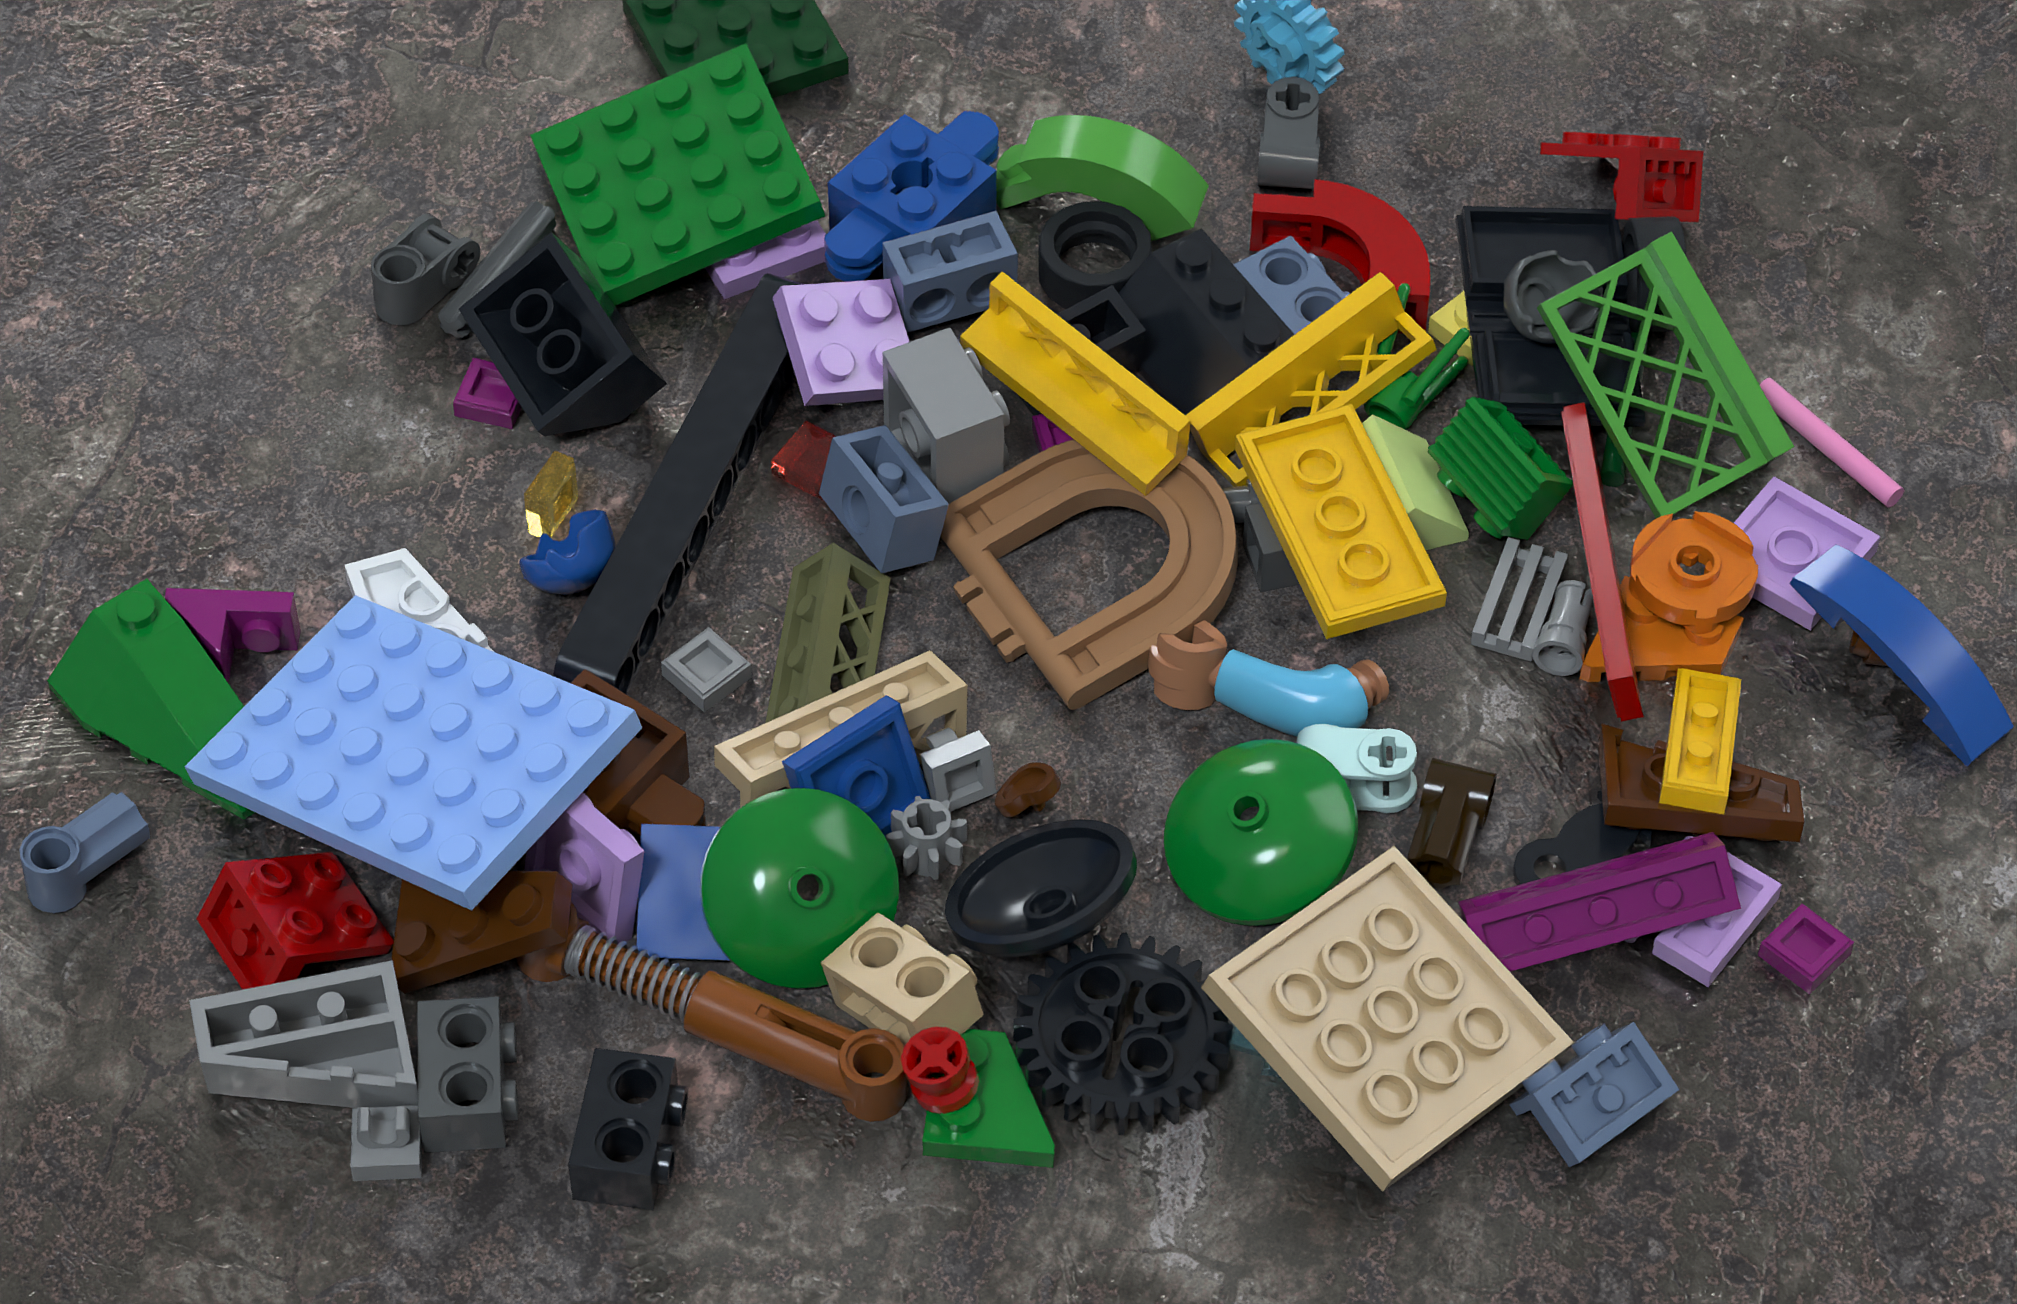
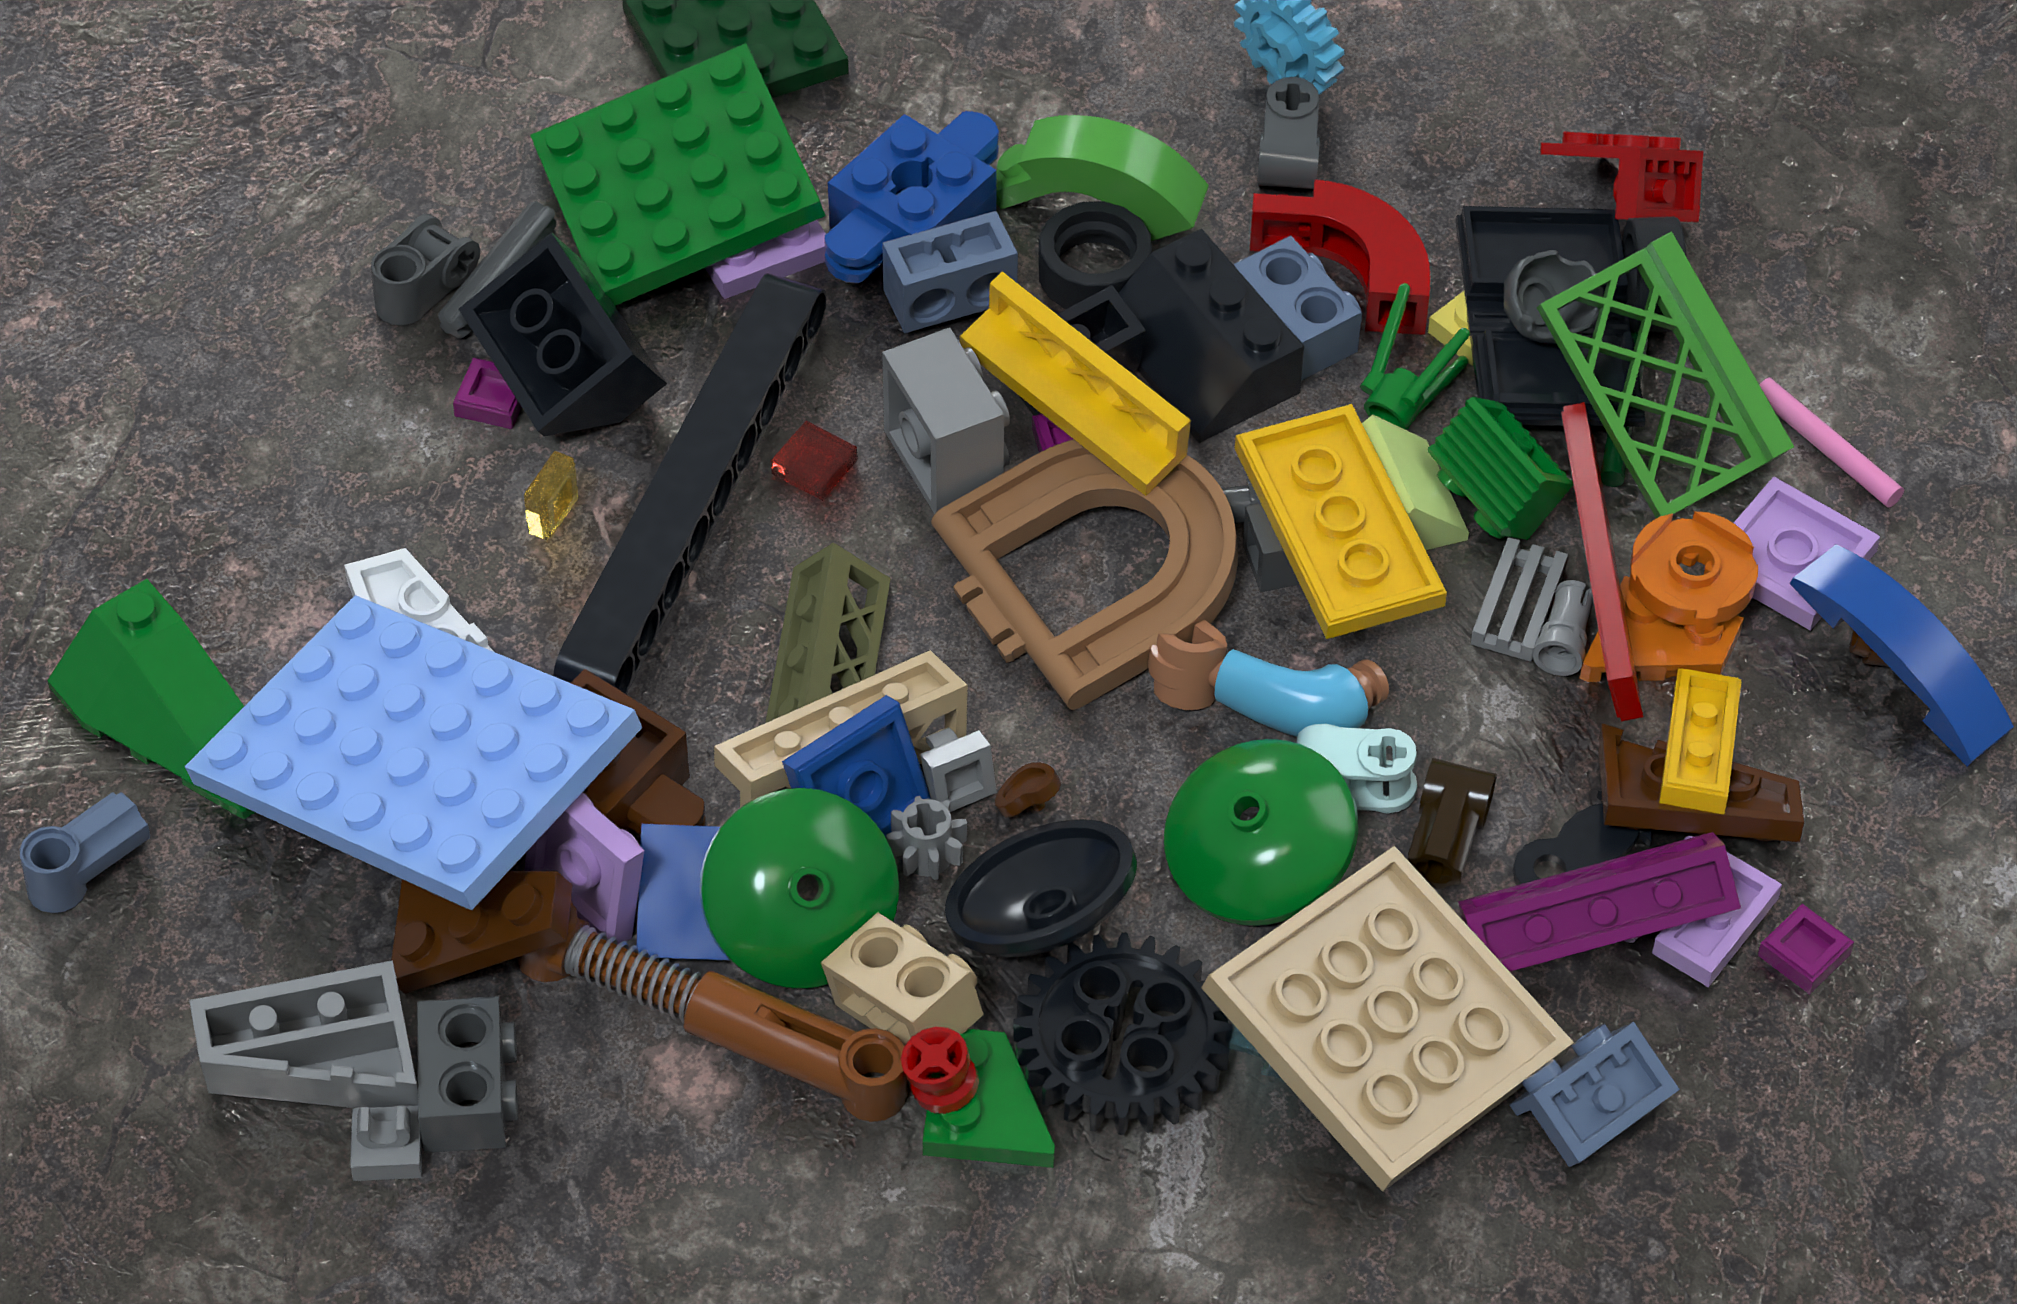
(237, 621): magenta slope -> none
(287, 913): red bracket -> none
(575, 561): blue hair -> none
(616, 1128): black brick -> none
(706, 669): light grey tile -> none
(839, 337): lavender plate -> none
(883, 499): sand blue brick -> none
(1304, 364): yellow fence -> none

